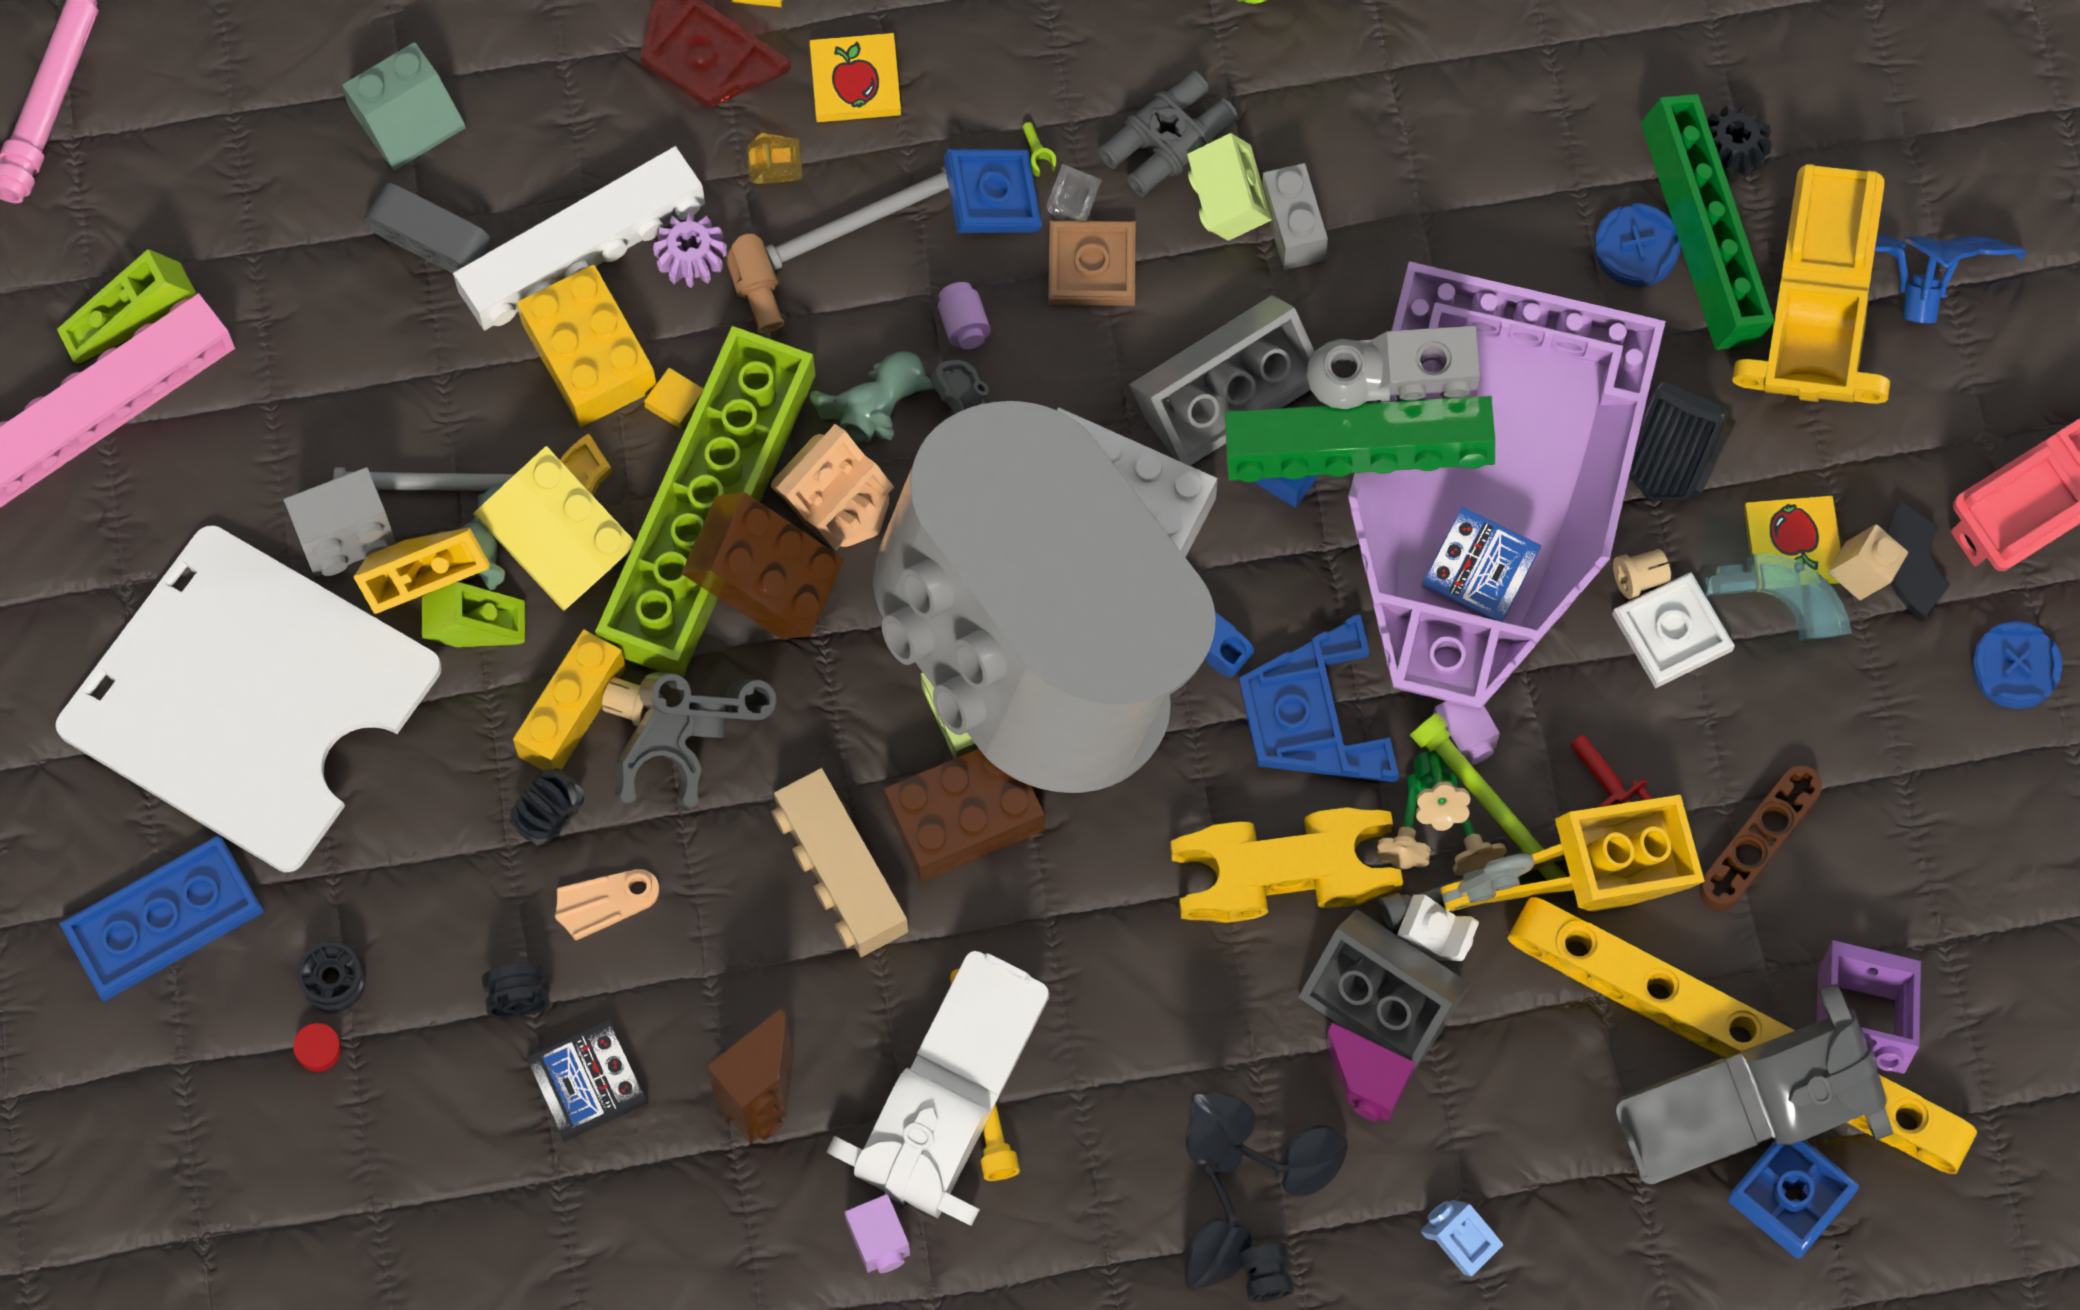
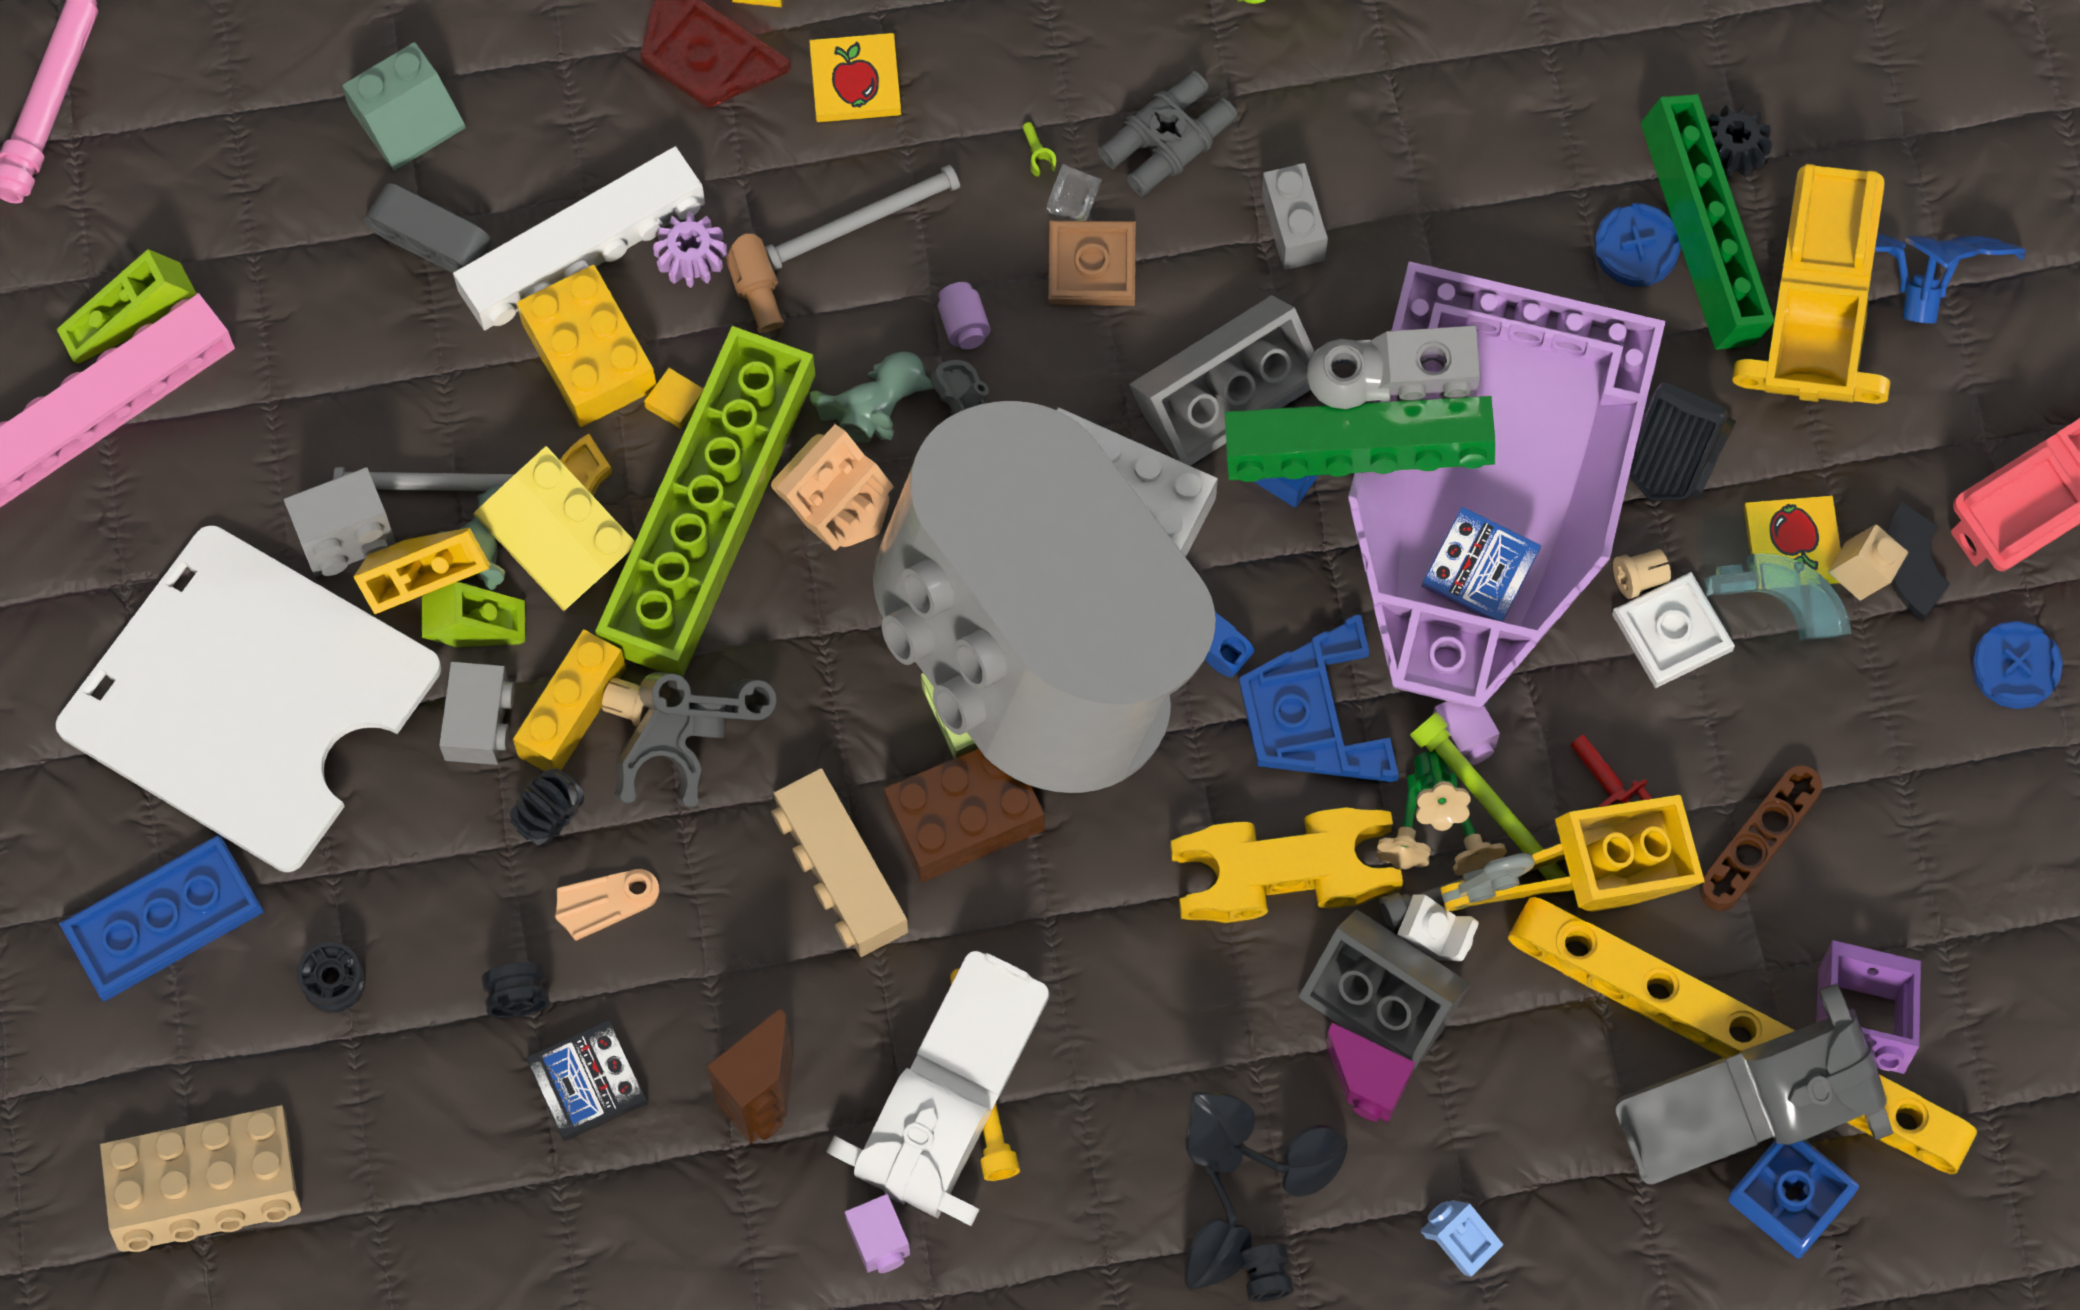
(199, 1179): none -> tan bracket
(317, 1047): red tile -> none
(475, 713): none -> light grey piece
(762, 566): reddish brown brick -> none
(774, 159): clear yellow slope -> none
(992, 191): blue tile -> none
(1228, 187): yellowish green brick -> none

